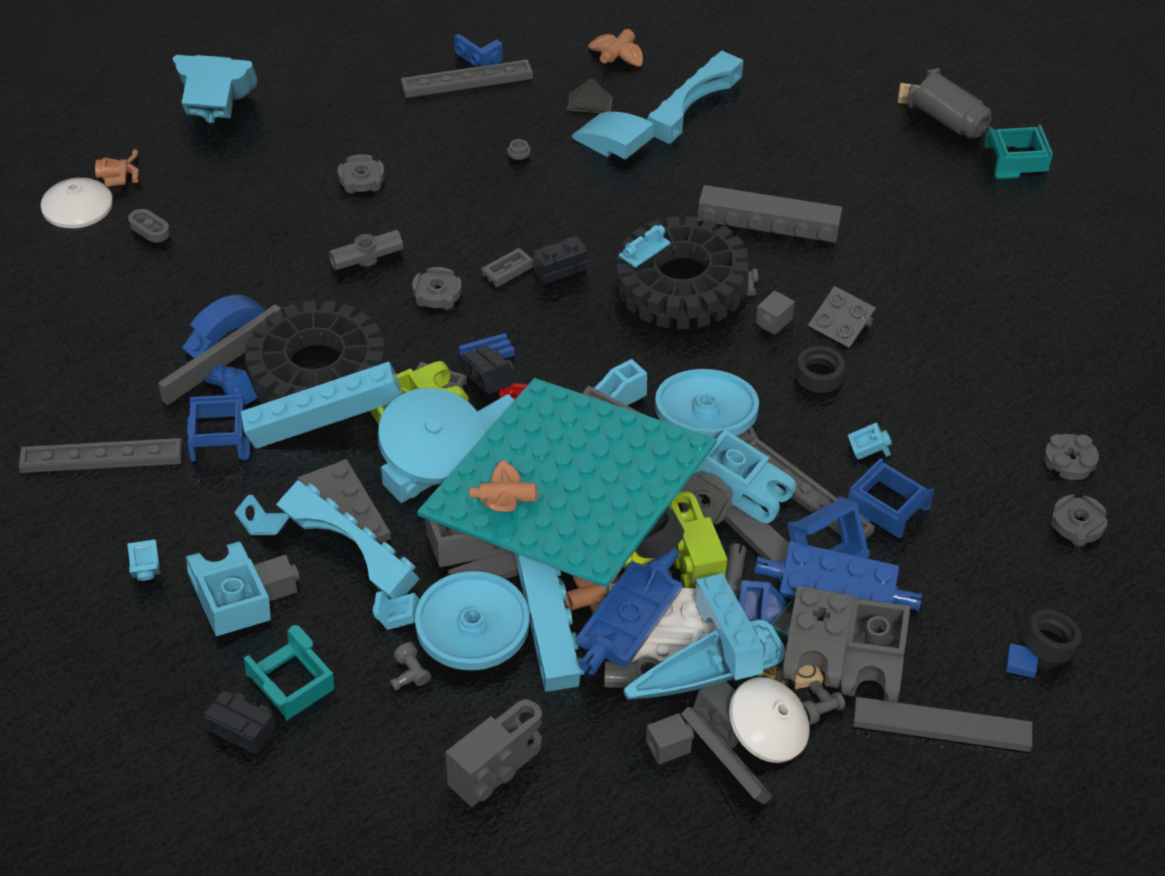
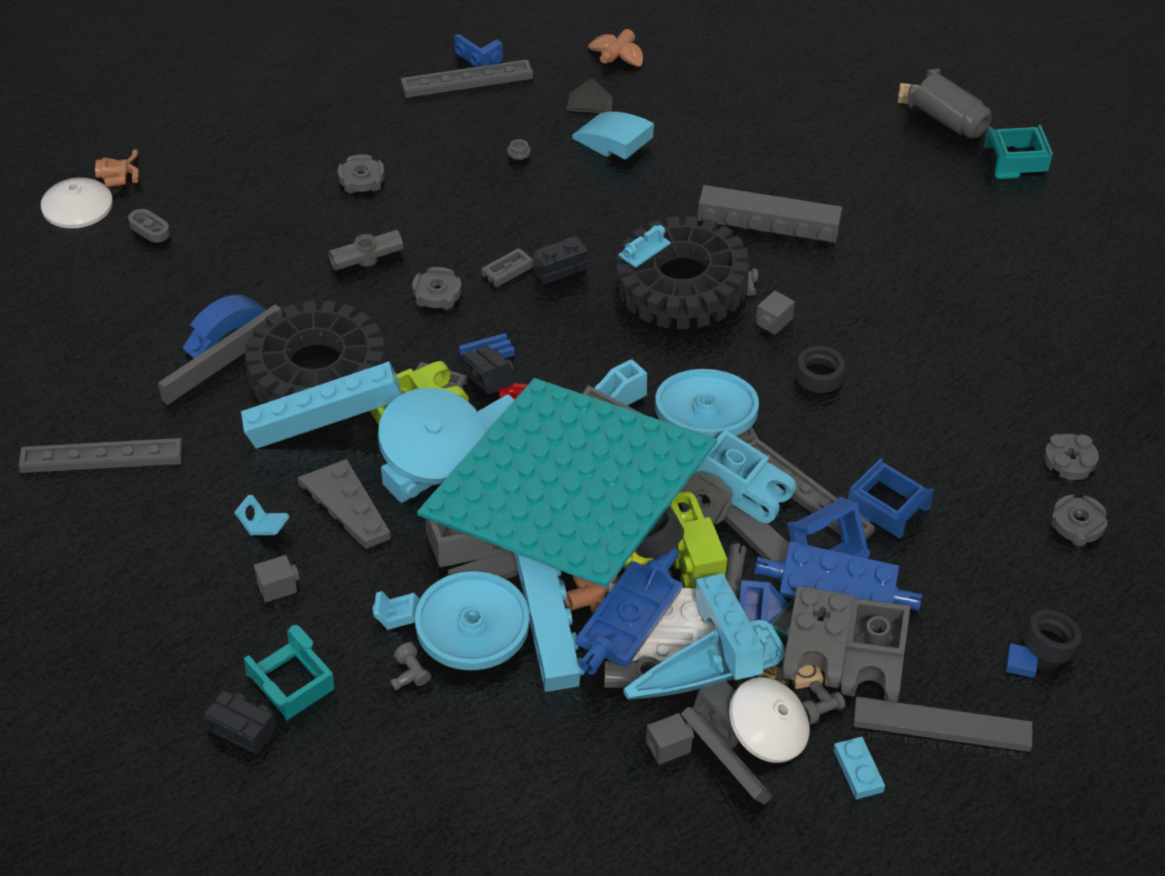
(144, 560): medium azure bracket -> none
(213, 84): medium azure piece -> none
(217, 407): blue piece -> none
(229, 590): medium azure brick -> none
(232, 381): blue bracket -> none
(385, 570): medium azure arch -> none
(493, 752): dark grey brick -> none
(505, 489): nougat plant -> none
(716, 75): medium azure arch -> none
(842, 317): dark grey hinge -> none
(859, 768): none -> medium azure plate
(870, 440): medium azure bracket -> none

